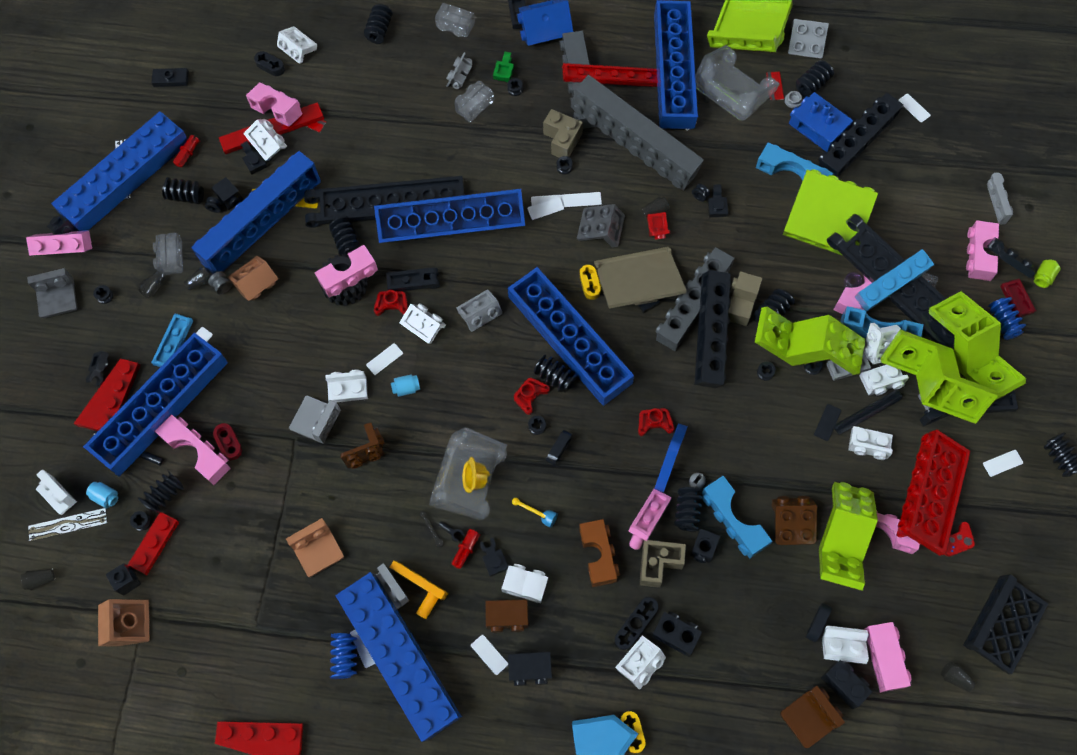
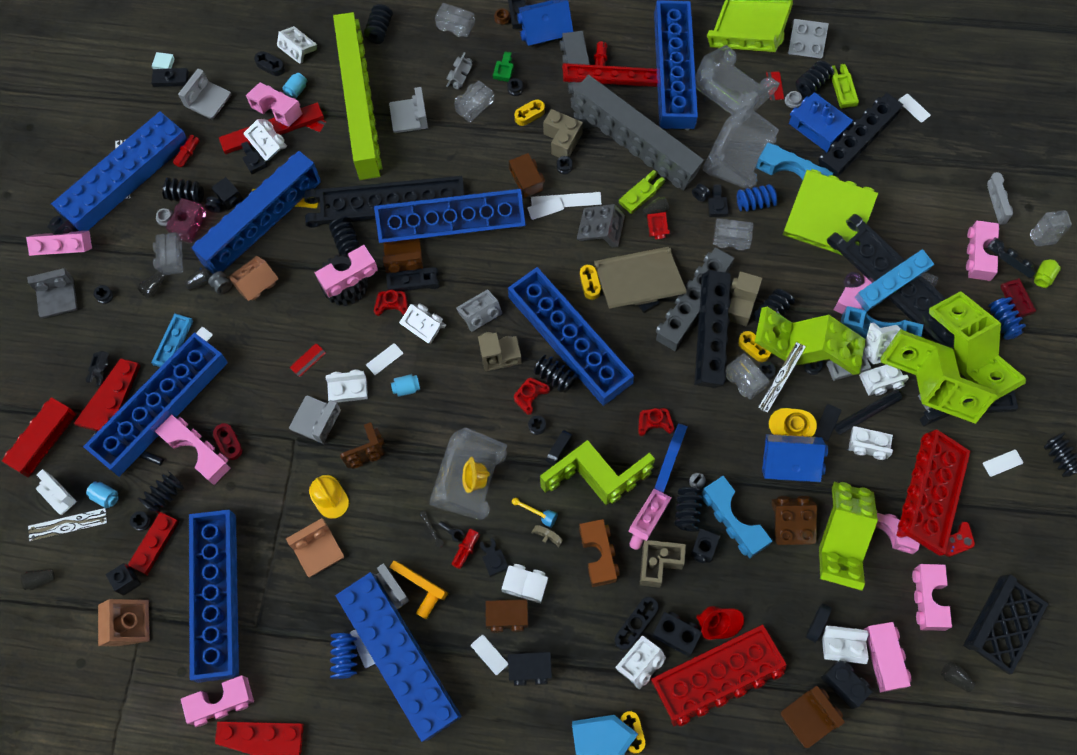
(39, 437): none -> red brick
(163, 61): none -> light aqua tile
(163, 216): none -> light grey plate
(194, 215): none -> clear pink brick
(203, 95): none -> light grey bracket
(213, 596): none -> blue brick
(235, 696): none -> bright pink arch
(294, 85): none -> medium azure brick
(307, 360): none -> red sticker
(329, 496): none -> yellow piece
(357, 96): none -> lime brick
(402, 255): none -> reddish brown bracket
(409, 114): none -> light grey bracket
(498, 353): none -> dark tan brick
(502, 16): none -> reddish brown plate
(526, 175): none -> reddish brown brick
(529, 112): none -> yellow beam
(542, 531): none -> dark tan piece
(596, 473): none -> lime bracket
(600, 56): none -> red axle
(641, 192): none -> lime hinge
(719, 675): none -> red bracket
(720, 623): none -> red piece
(732, 234): none -> clear brick
(739, 147): none -> clear windscreen
(746, 376): none -> clear brick
(752, 348): none -> yellow beam
(756, 196): none -> blue piece
(782, 377): none -> sticker
(792, 422): none -> yellow piece
(794, 458): none -> blue piece
(844, 87): none -> lime hinge
(929, 614): none -> bright pink arch
(1050, 228): none -> clear brick

